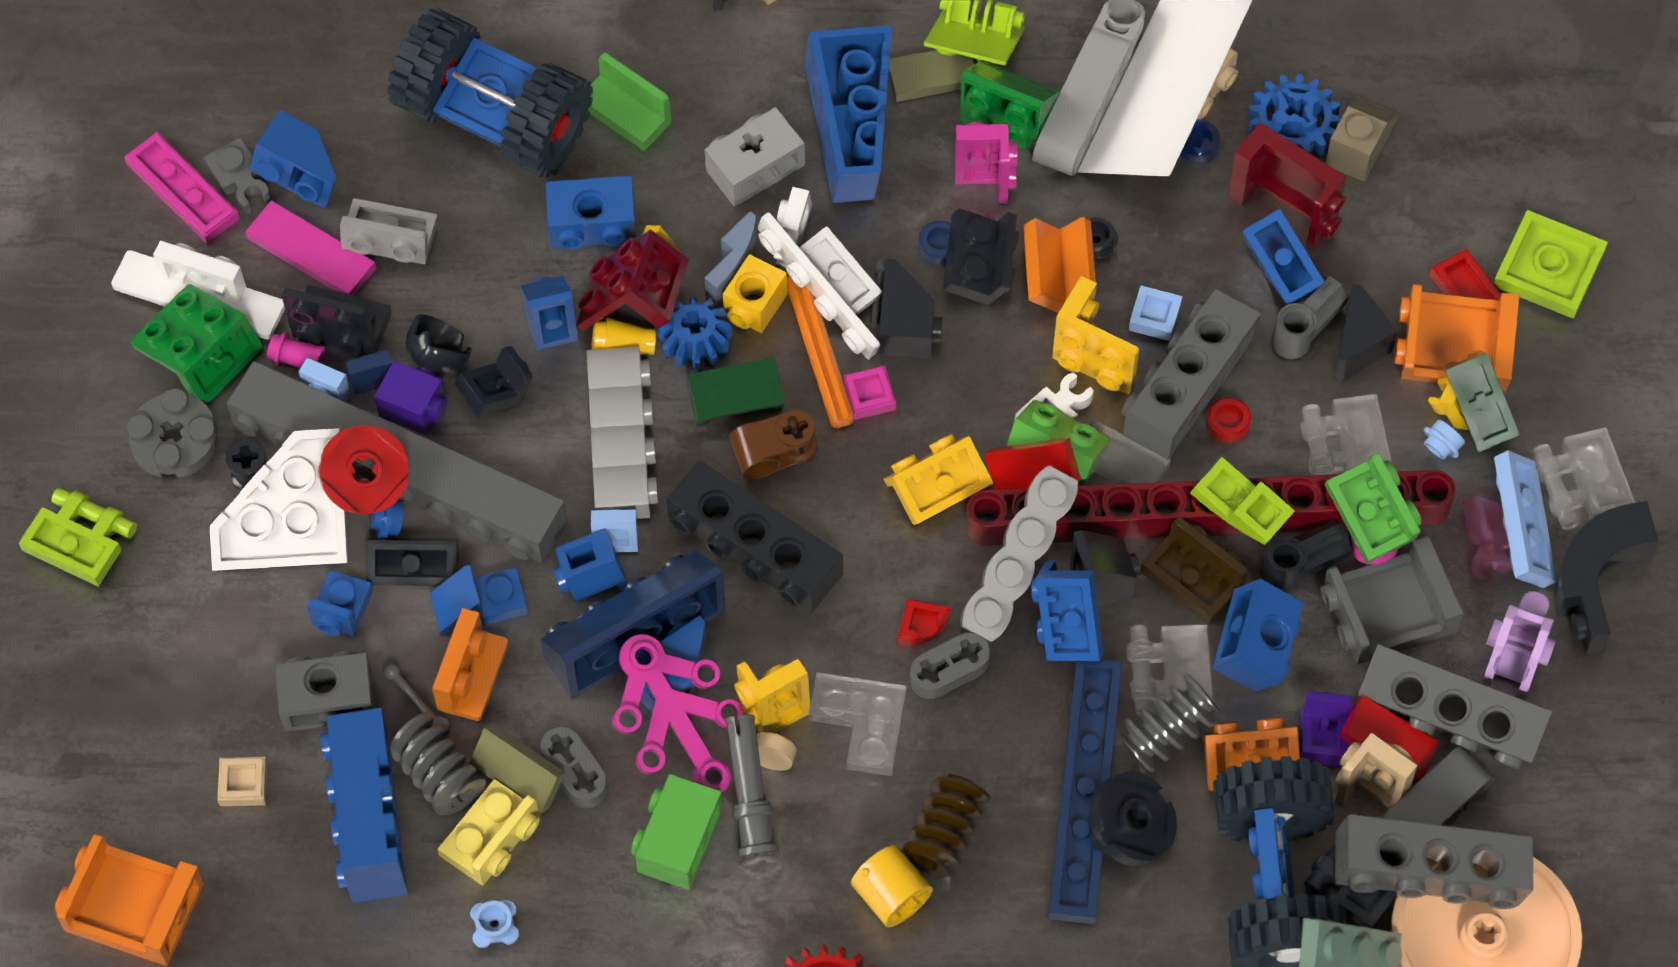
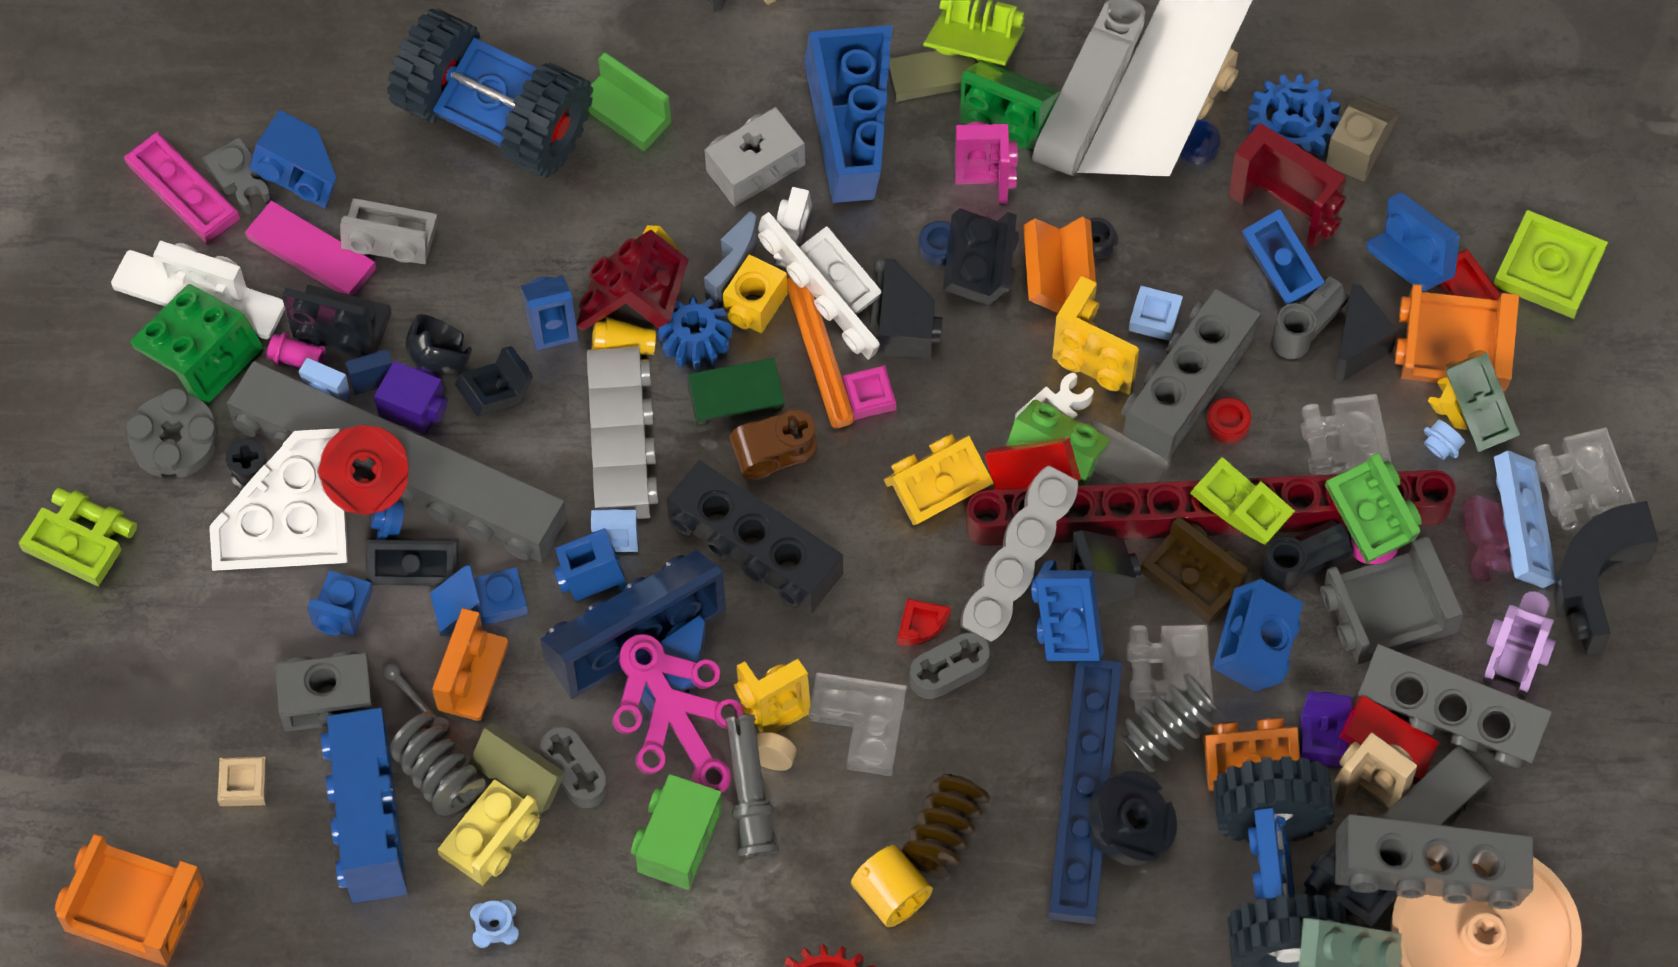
(573, 199): blue brick -> none
(1416, 244): none -> blue bracket

